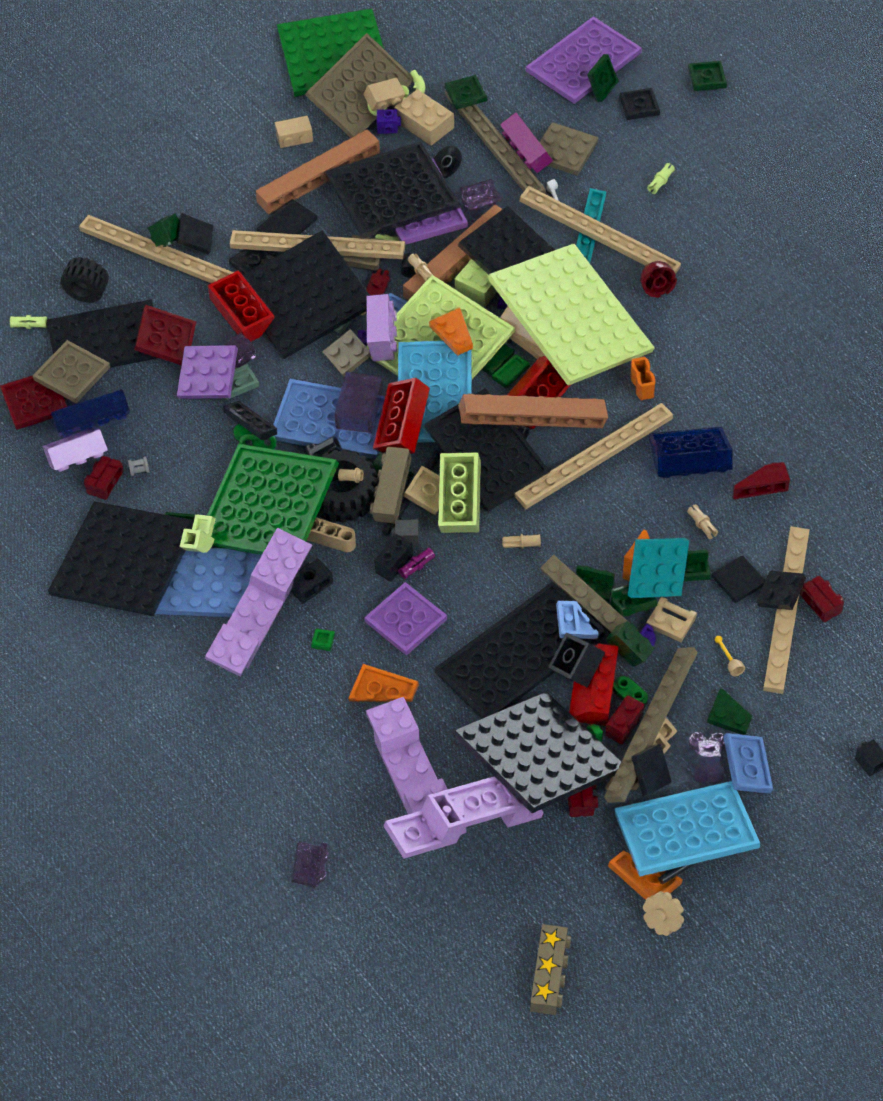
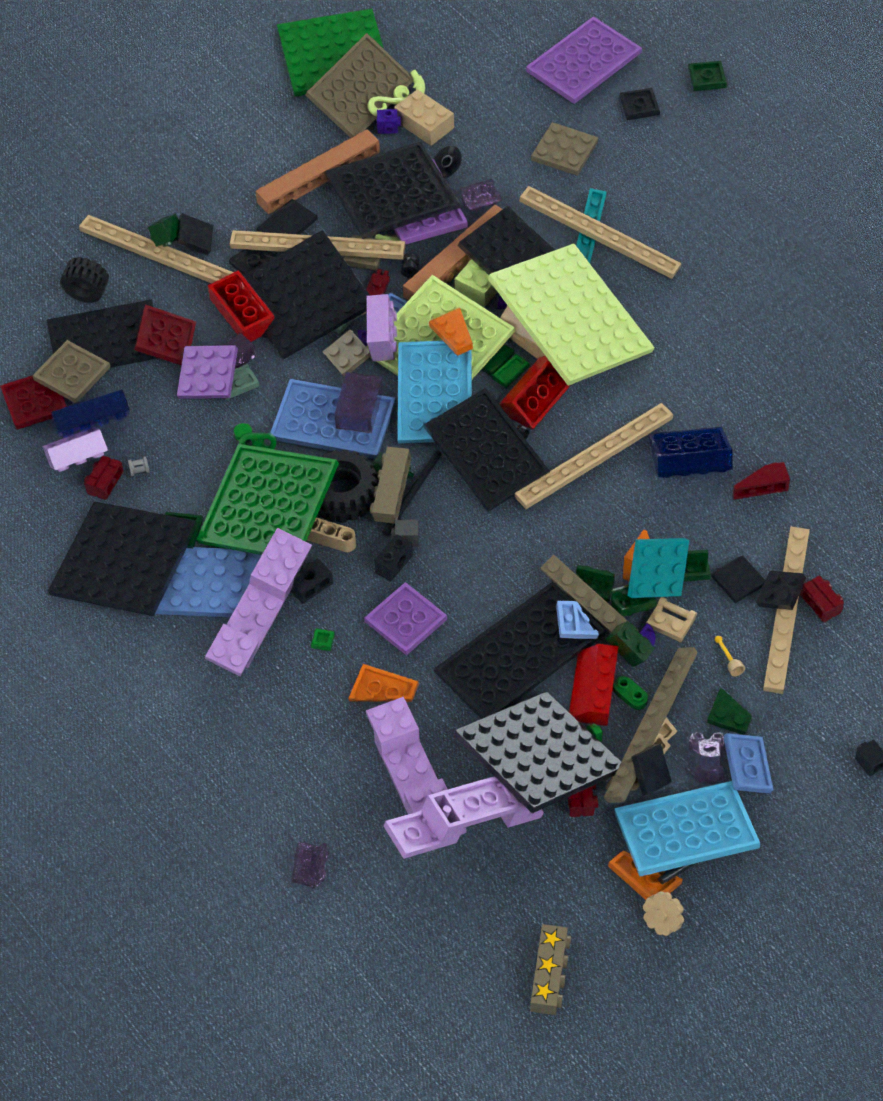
(28, 322): yellowish green pin -> none
(199, 537): yellowish green brick -> none
(250, 420): black plate -> none
(294, 131): tan brick -> none
(326, 446): black piece -> none
(351, 475): tan pin -> none
(384, 94): tan brick -> none
(401, 415): red slope -> none
(407, 569): magenta pin -> none
(419, 266): tan axle -> none
(425, 490): tan plate -> none
(459, 492): yellowish green brick -> none
(465, 92): dark green plate -> none
(499, 147): dark tan plate -> none
(521, 541): tan axle -> none
(526, 142): magenta brick -> none
(532, 411): nougat brick -> none
(551, 186): white hand -> none
(576, 659): black brick -> none
(602, 77): dark green plate -> none
(624, 719): dark red brick -> none
(642, 378): orange brick -> none
(658, 279): dark red cylinder -> none
(661, 178): yellowish green pin -> none
(702, 521): tan pin -> none

